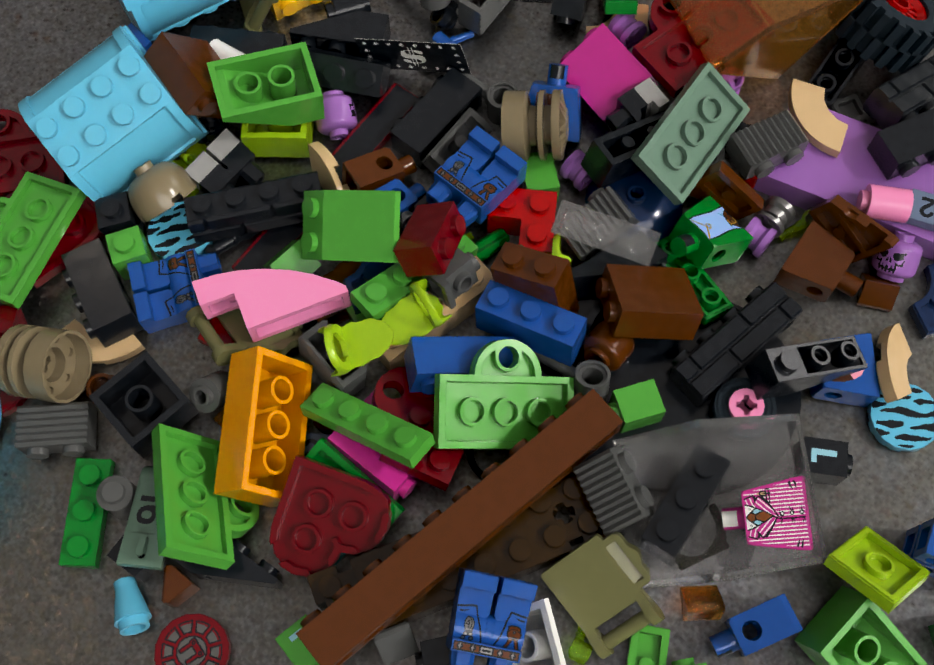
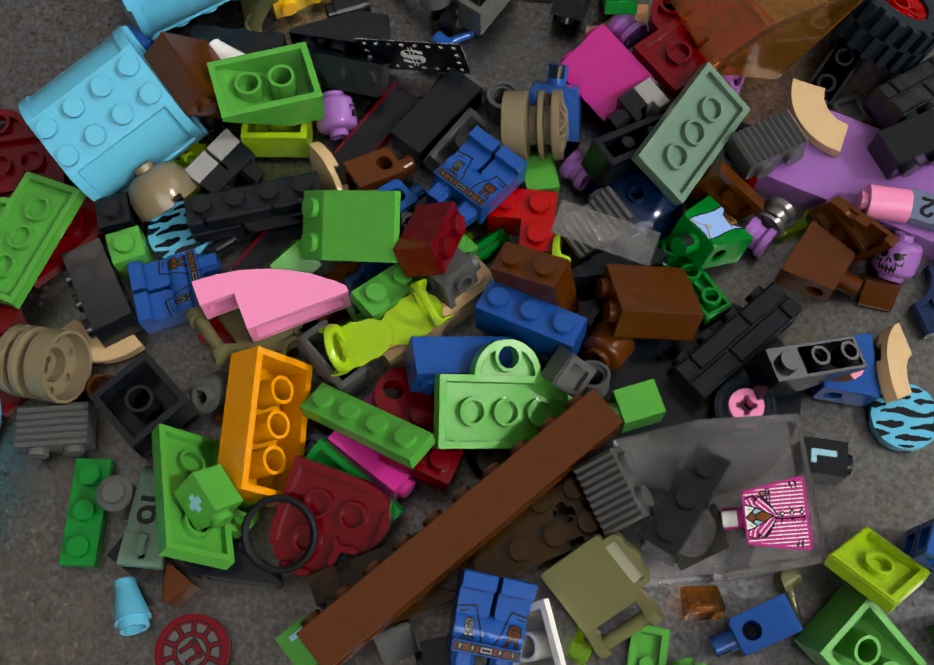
(208, 497): none -> bright green brick
(313, 534): none -> black tyre
(568, 372): none -> dark grey slope
(786, 581): none -> olive hand

